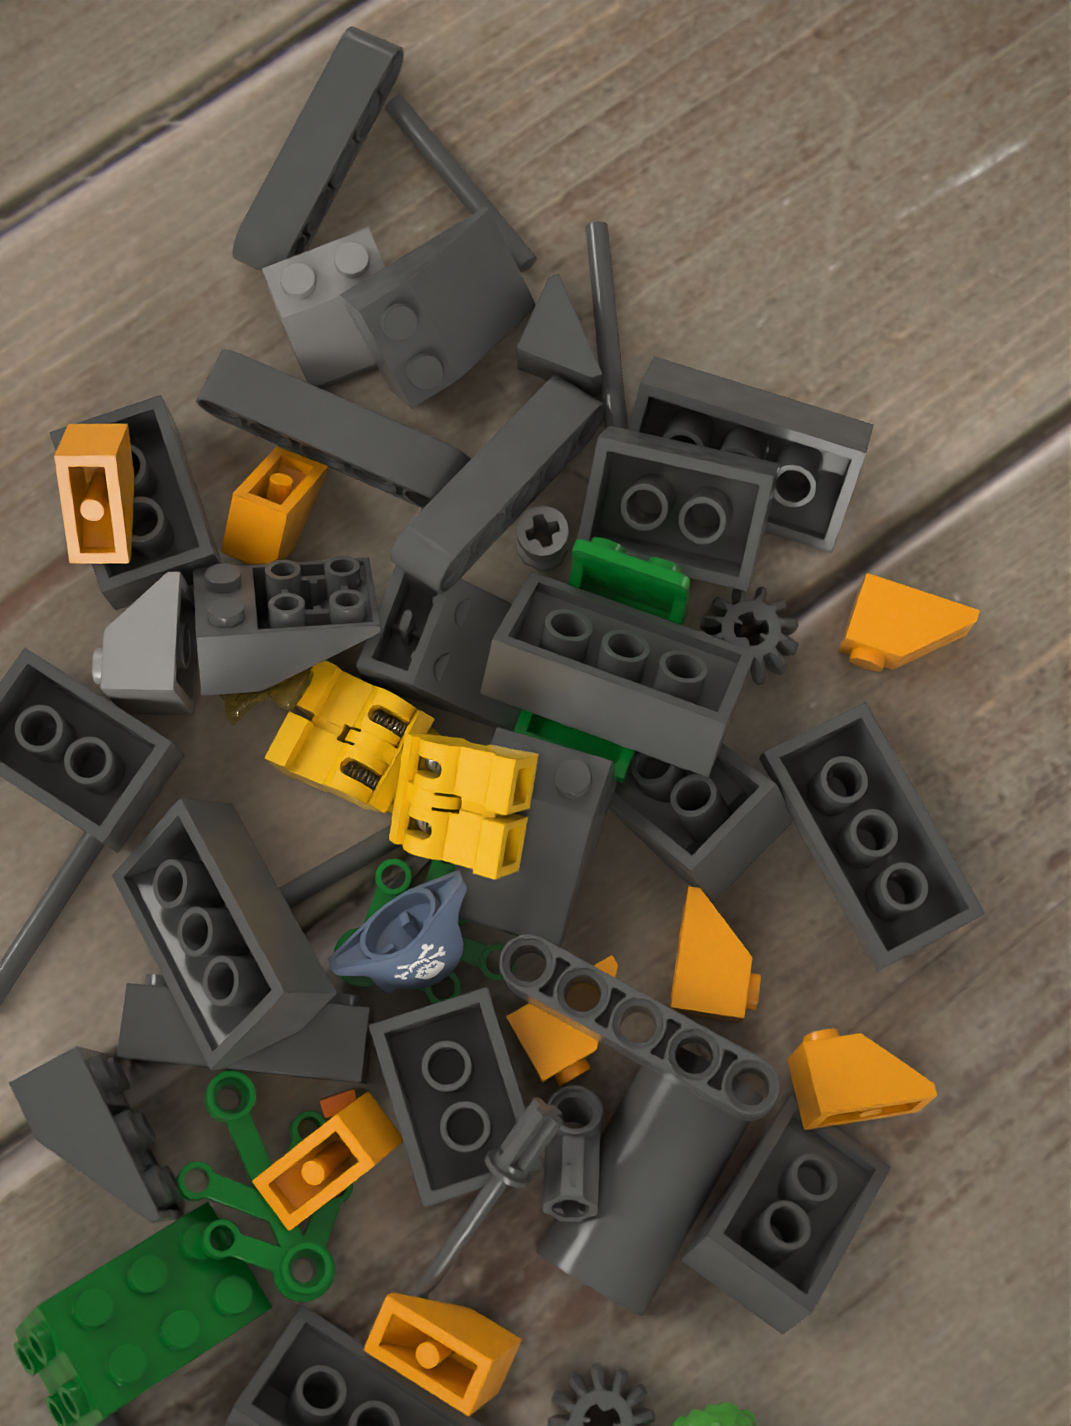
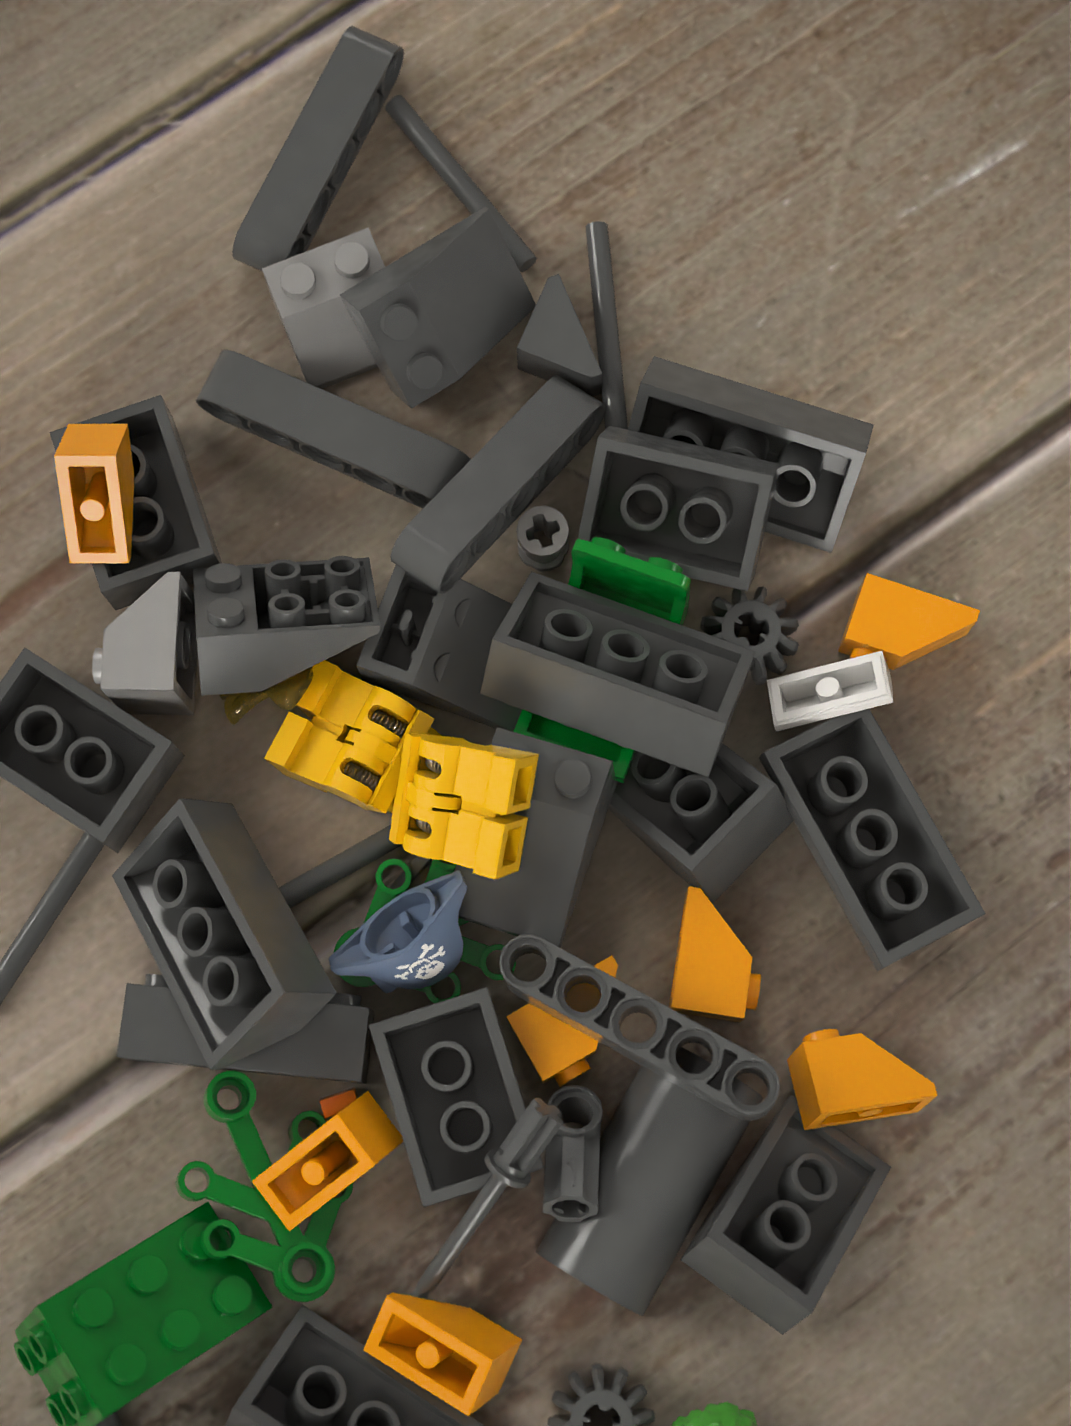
(85, 1119): dark grey slope -> none
(272, 507): light orange slope -> none
(830, 691): none -> white slope

